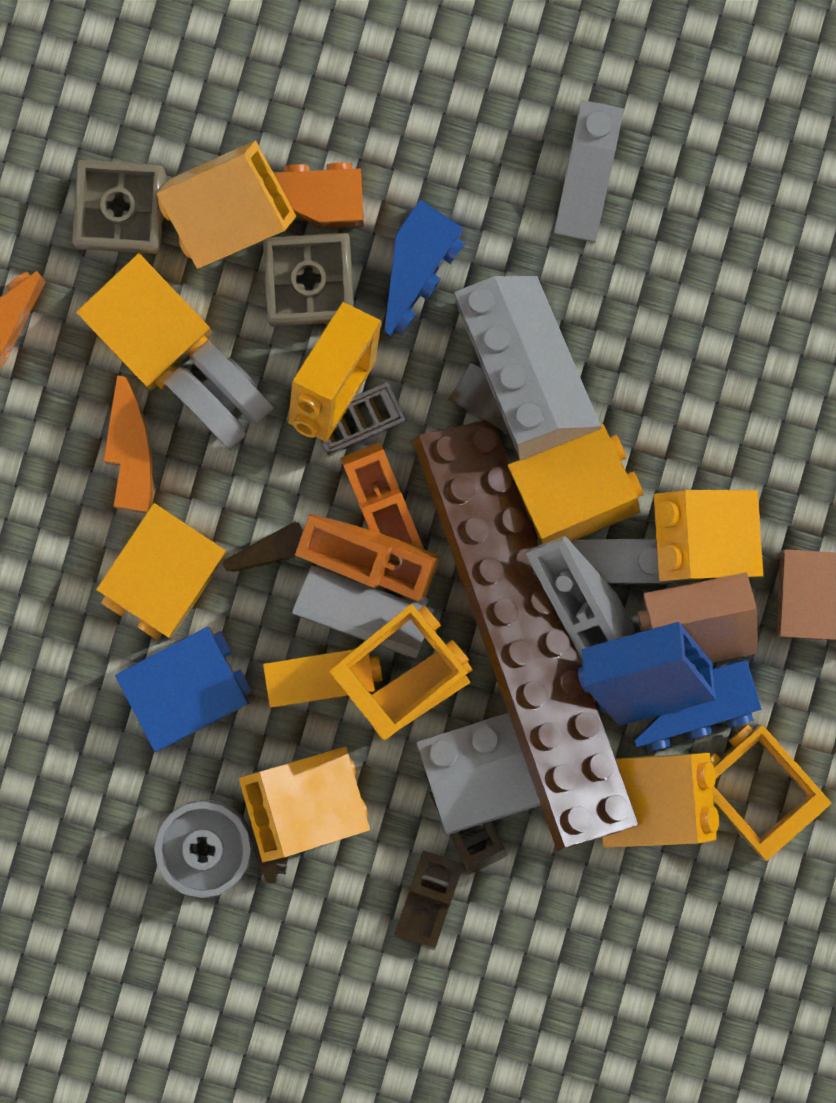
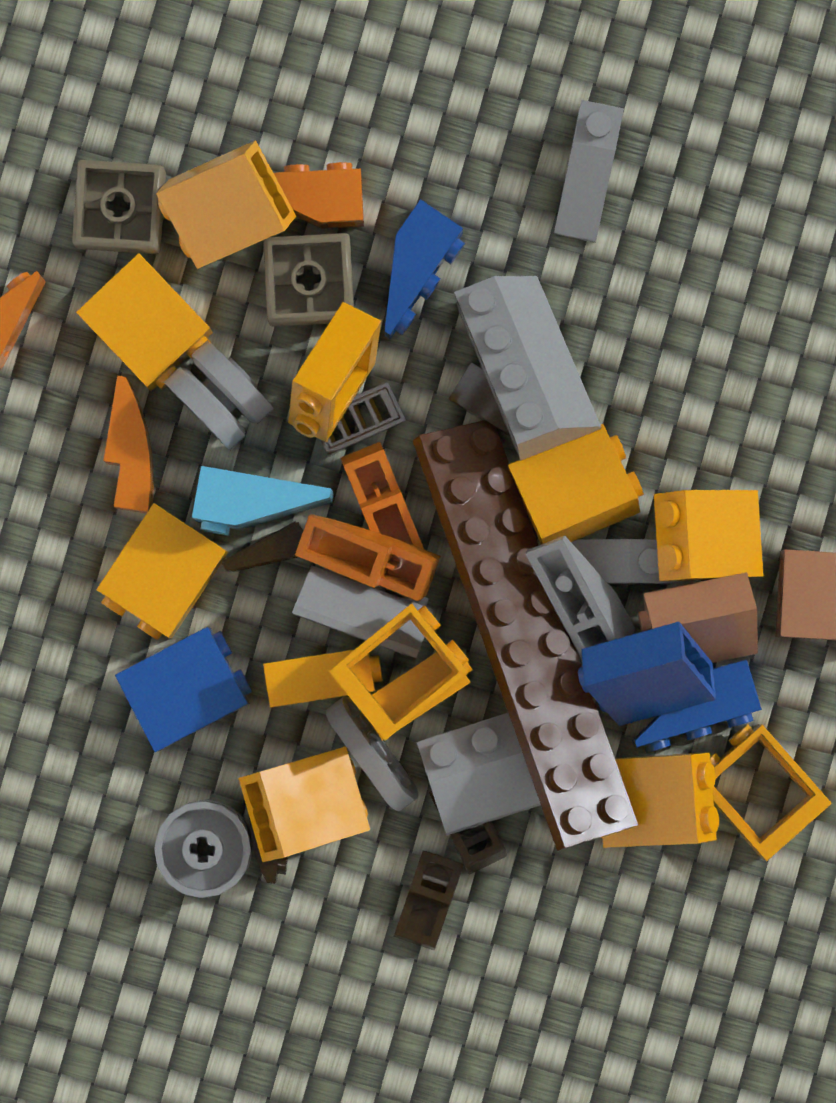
(246, 500): none -> medium azure slope
(372, 754): none -> light grey beam

